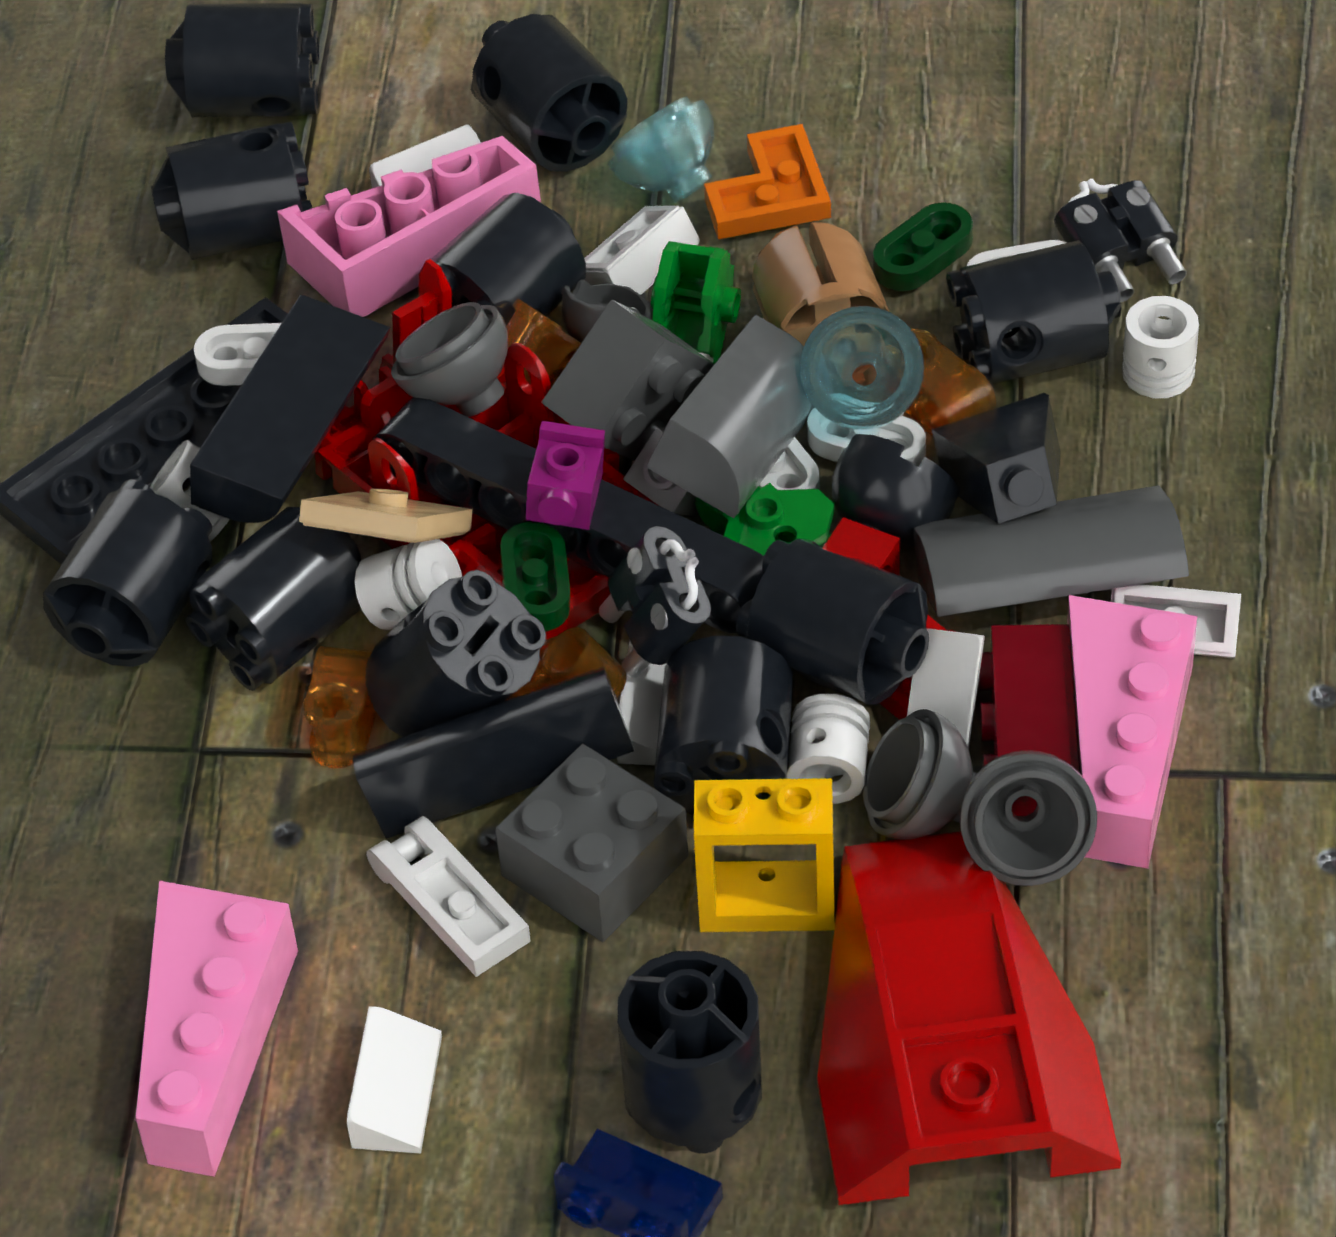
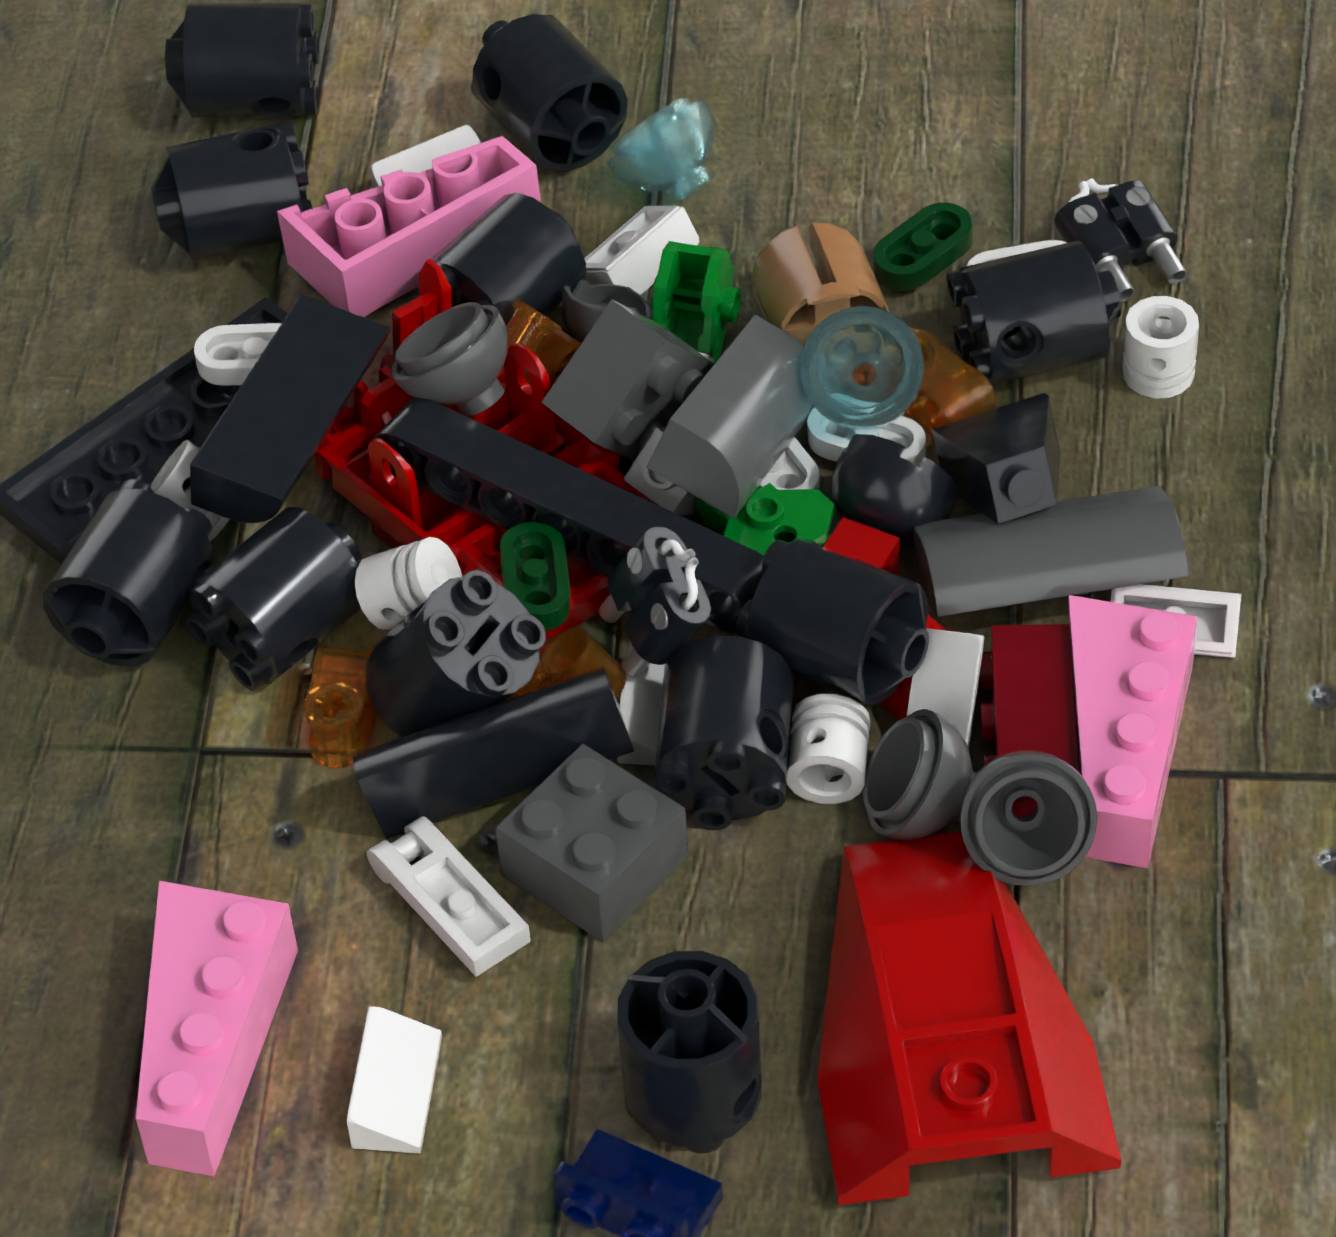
(385, 515): tan plate -> none
(565, 475): magenta brick -> none
(764, 893): yellow window -> none
(779, 194): orange plate -> none

